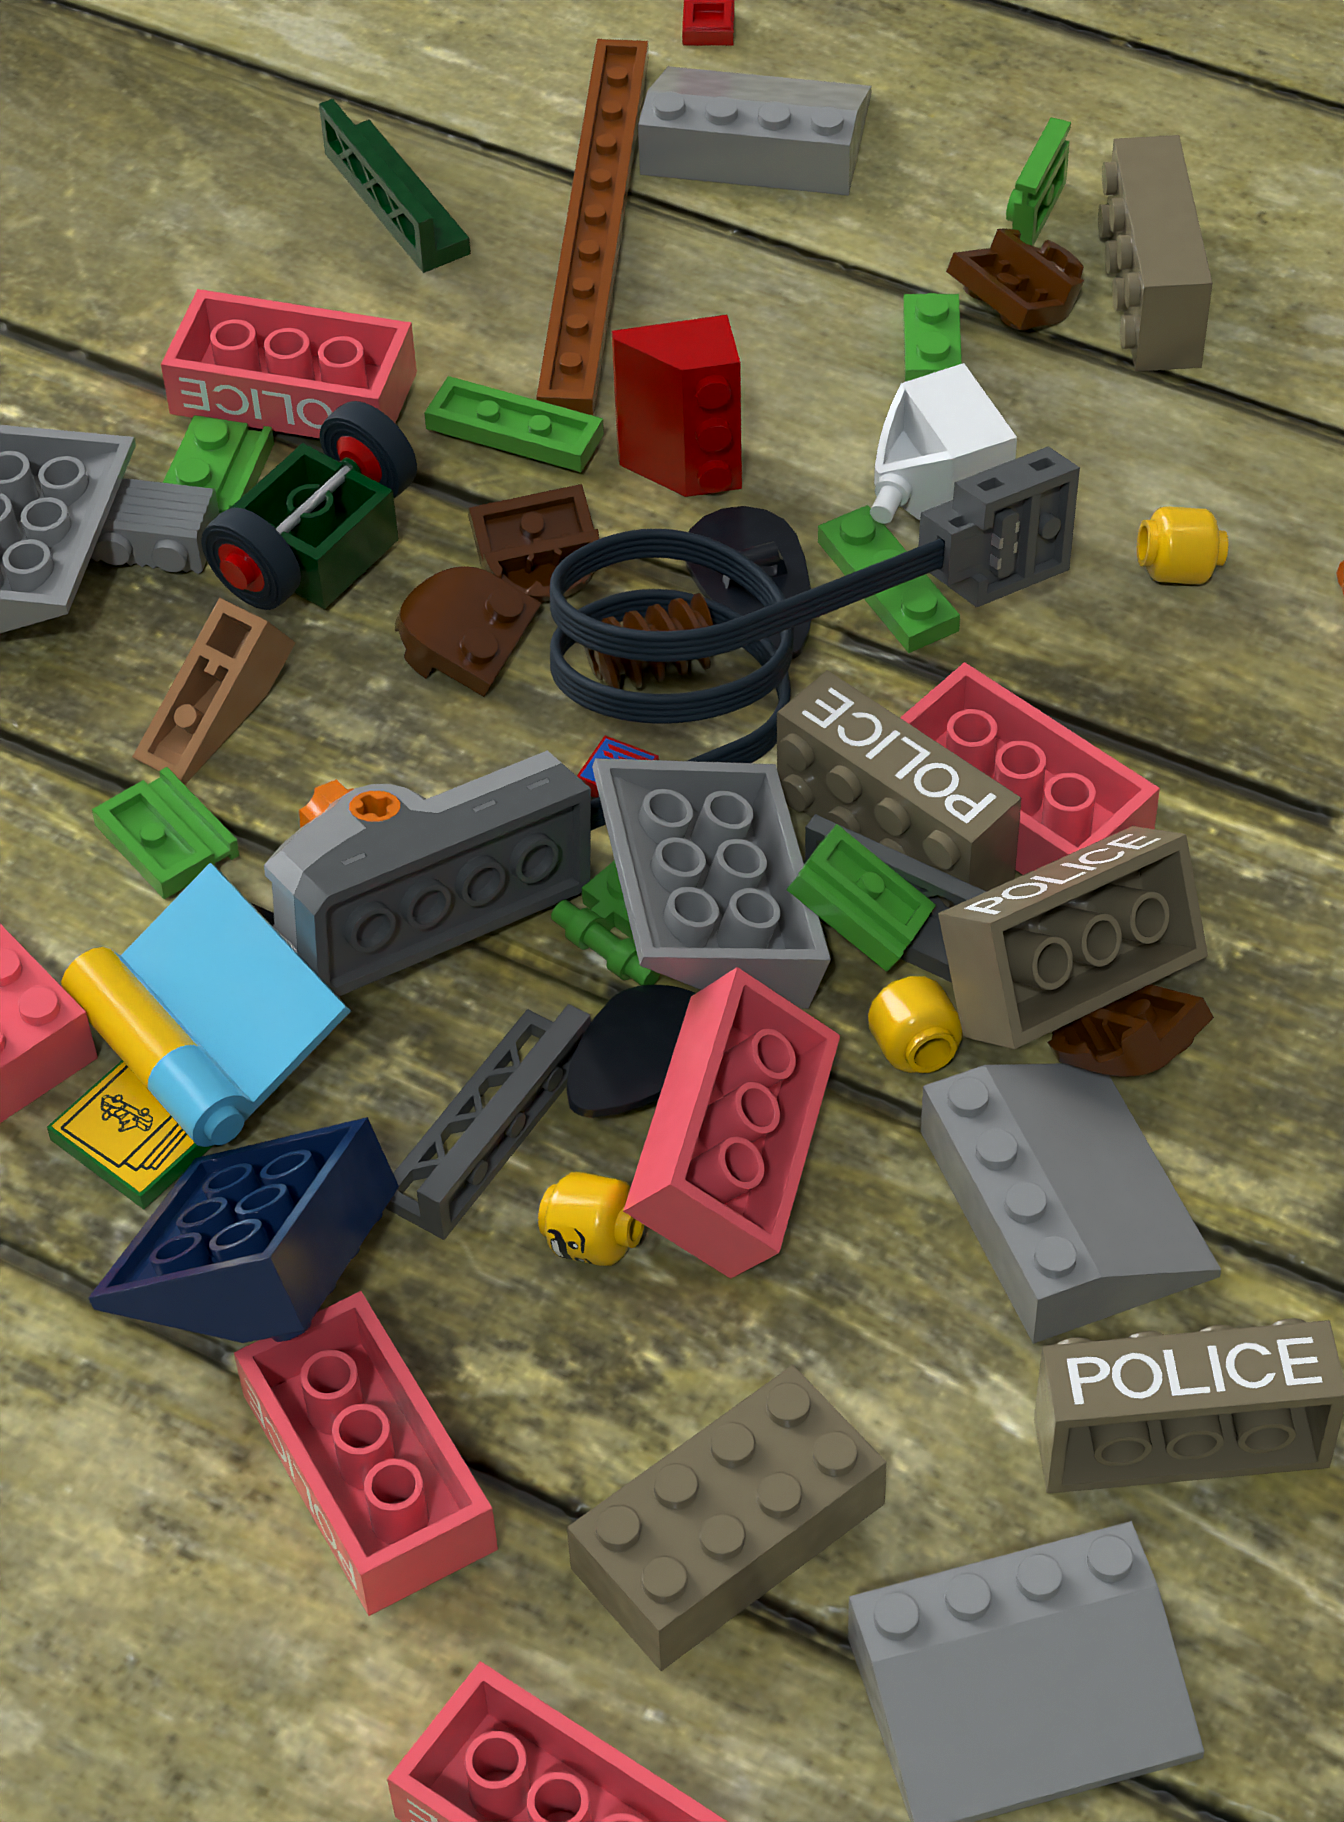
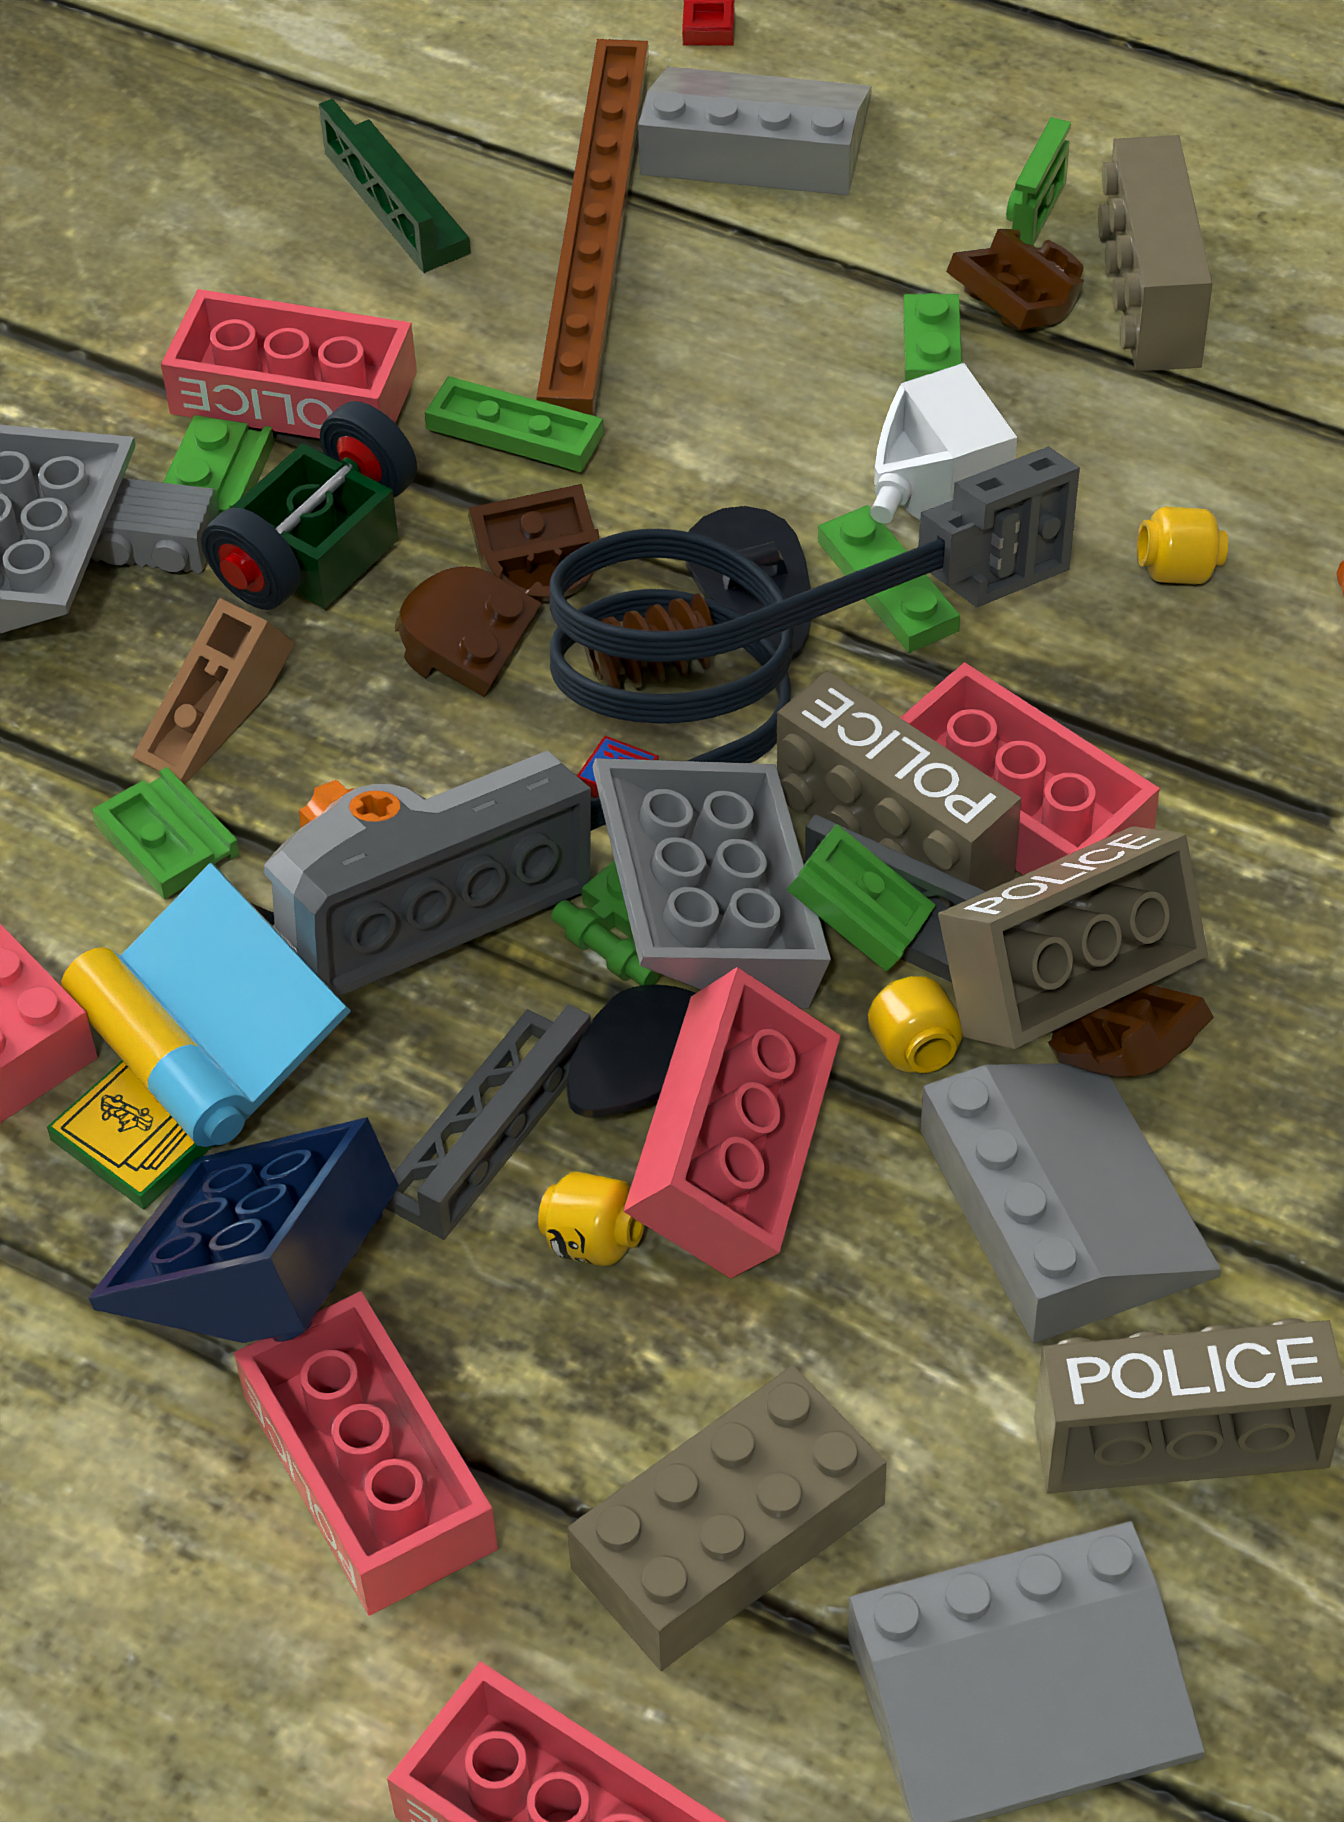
(680, 404): red slope -> none

